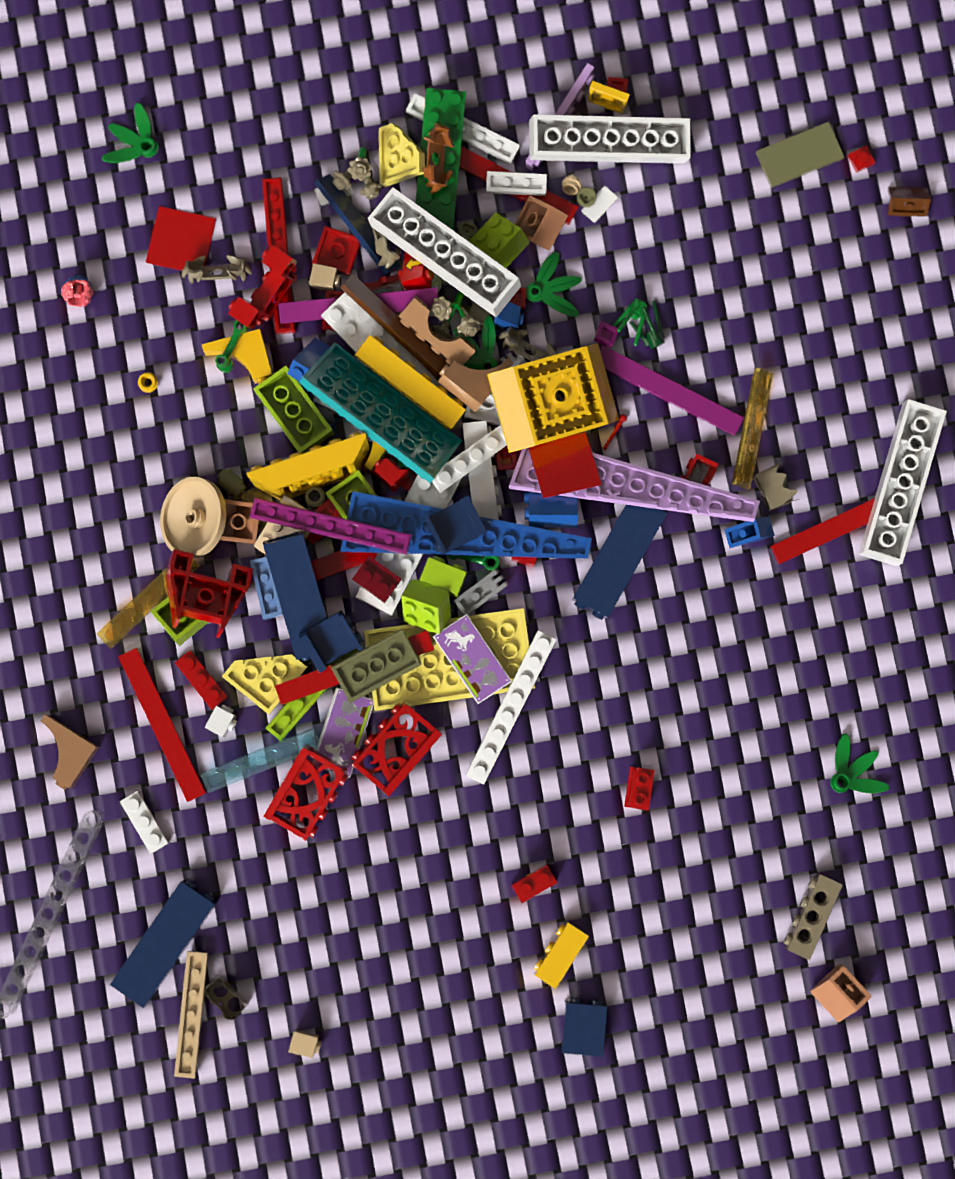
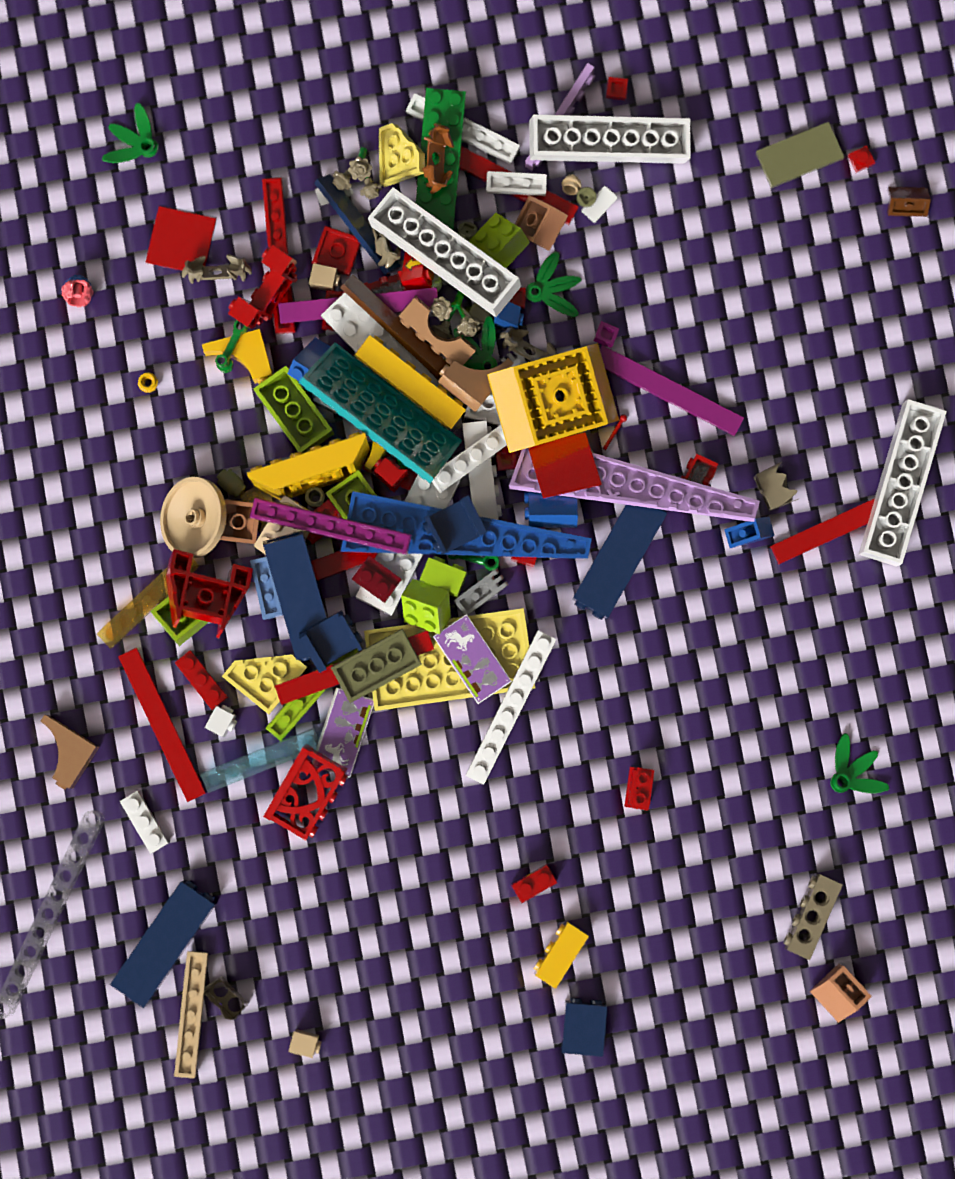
(395, 776): red fence -> none
(608, 97): yellow tile -> none
(633, 311): green plant -> none
(655, 337): dark green plant -> none
(752, 428): clear yellow plate -> none

